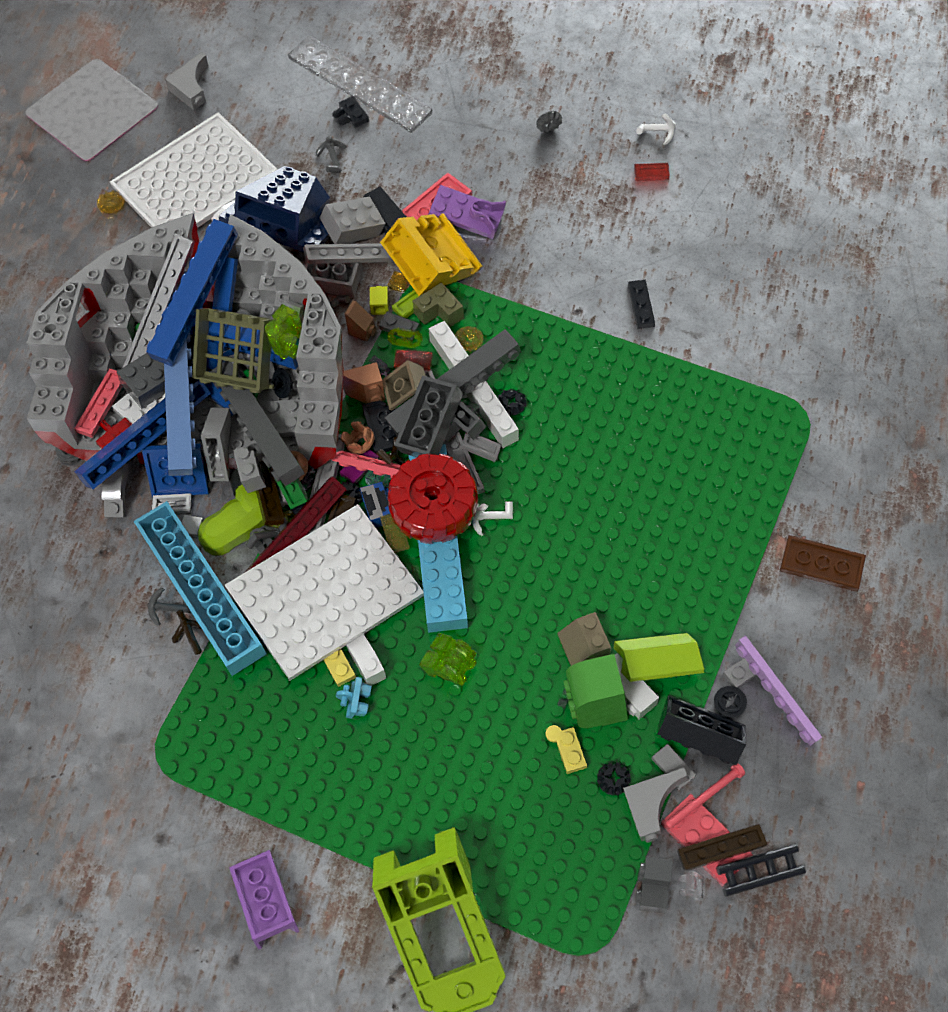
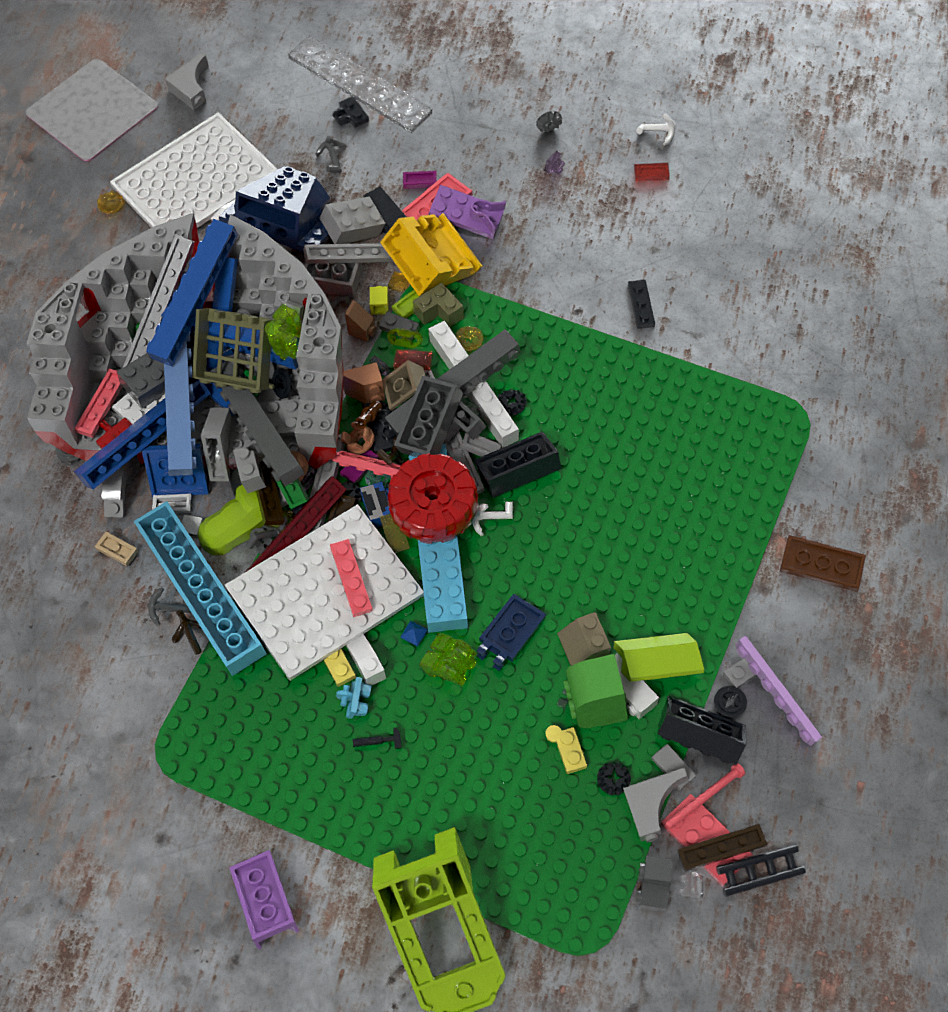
(116, 549): none -> tan plate
(351, 578): none -> coral plate
(368, 414): none -> reddish brown pin
(379, 740): none -> black piece
(414, 633): none -> blue slope
(419, 179): none -> magenta tile
(510, 631): none -> dark blue tile
(518, 464): none -> black slope
(554, 163): none -> clear purple tile

